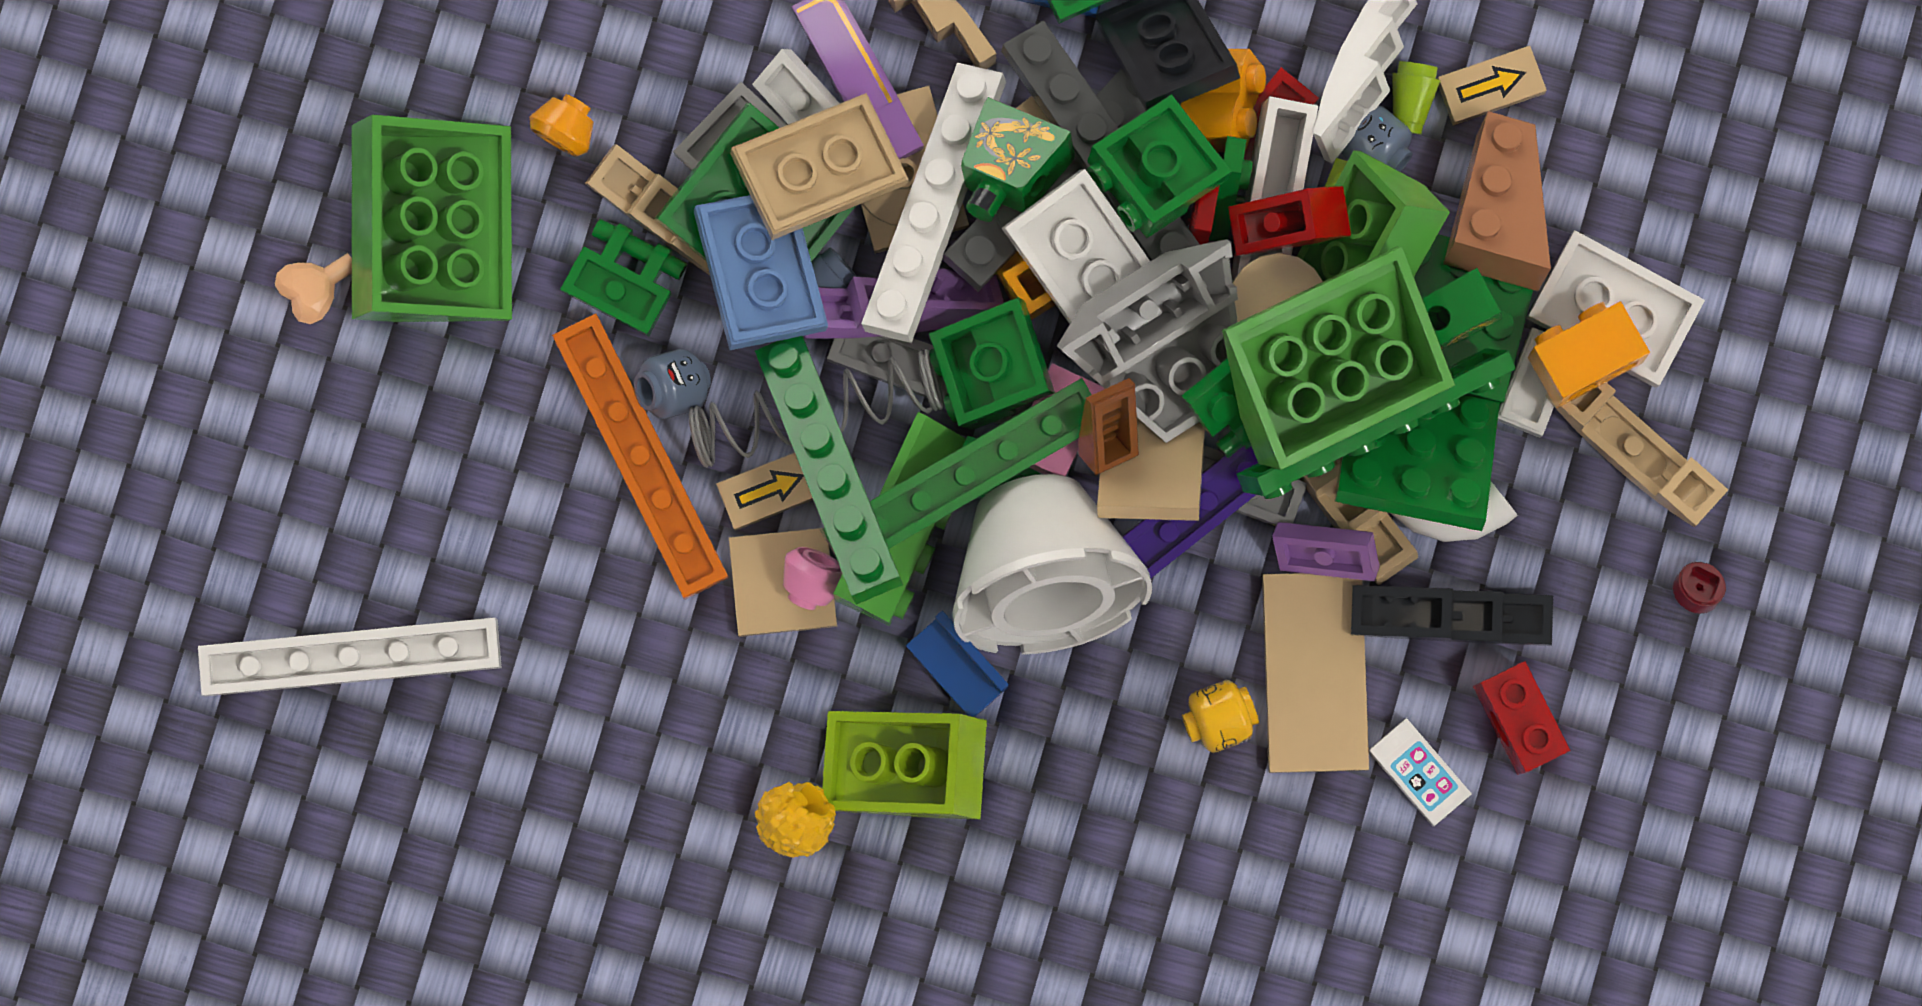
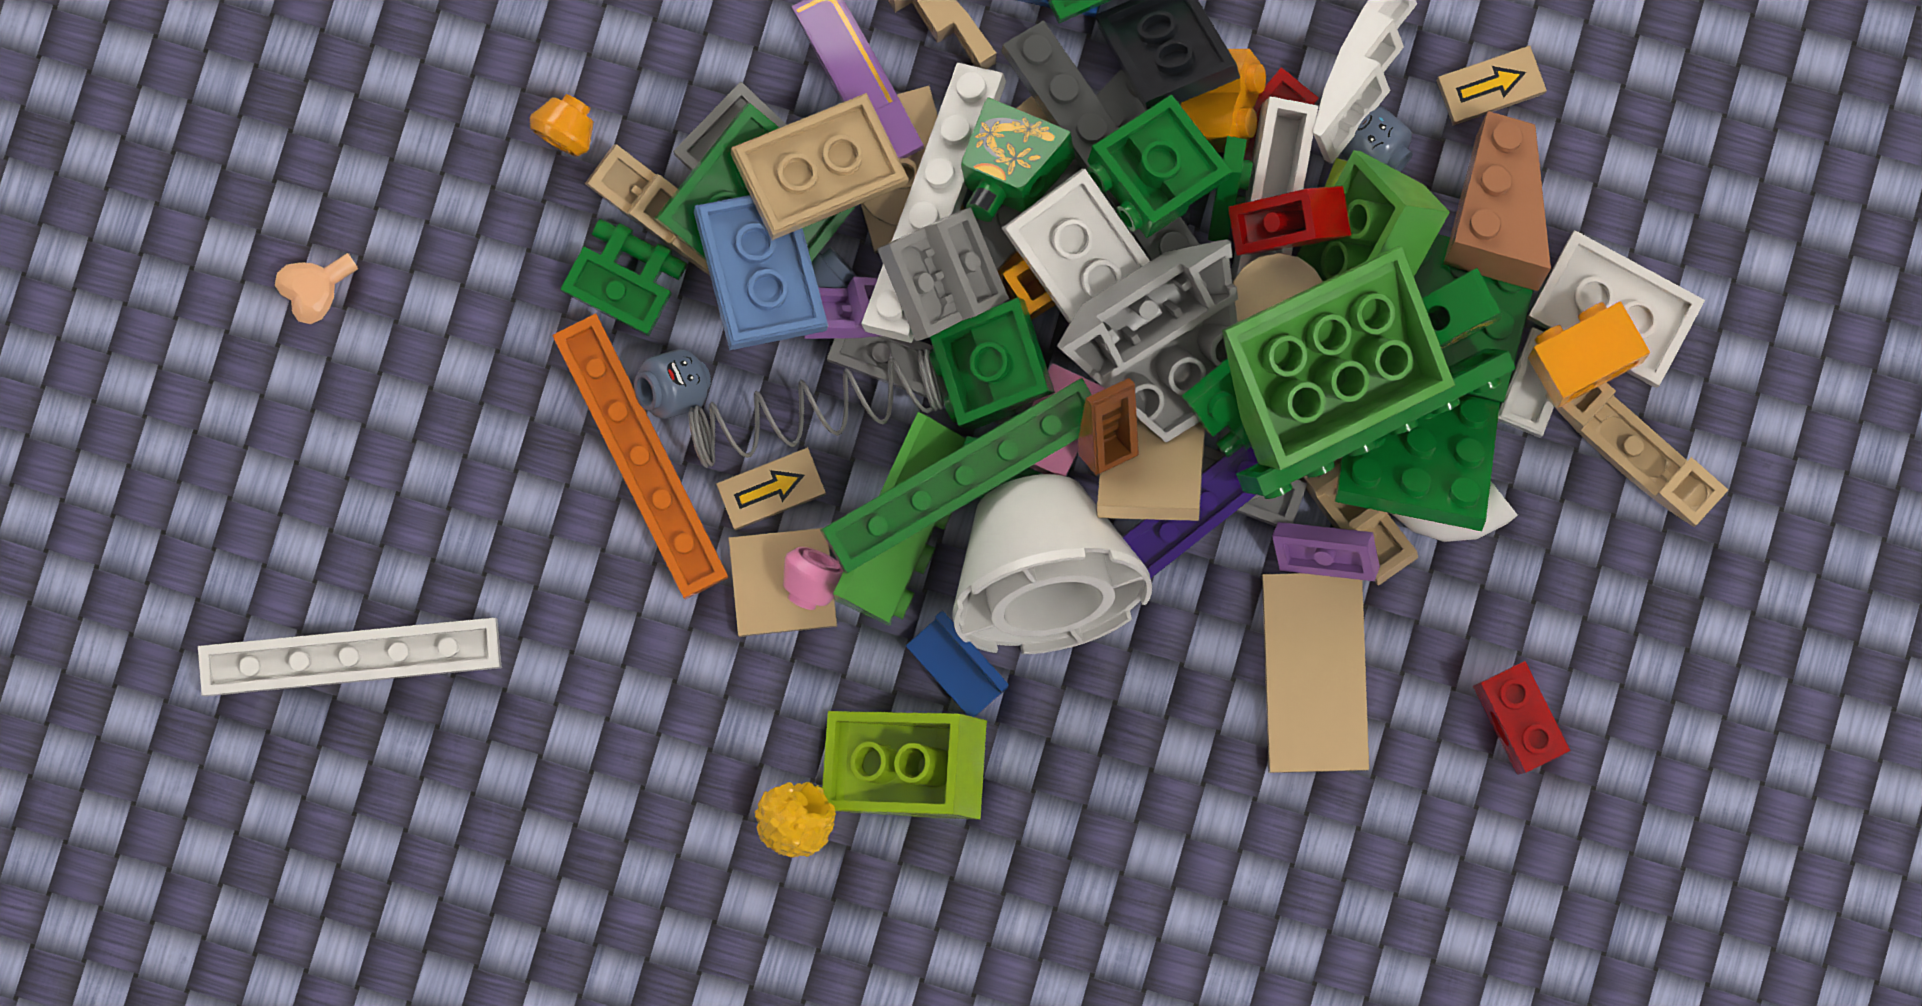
(431, 220): bright green slope -> none
(793, 88): white plate -> none
(828, 469): plate -> none
(943, 274): none -> light grey slope
(1203, 216): red tile -> none
(1220, 716): yellow head -> none
(1413, 93): lime cone -> none
(1419, 772): tile -> none
(1452, 615): black slope -> none
(1699, 587): dark red tile -> none

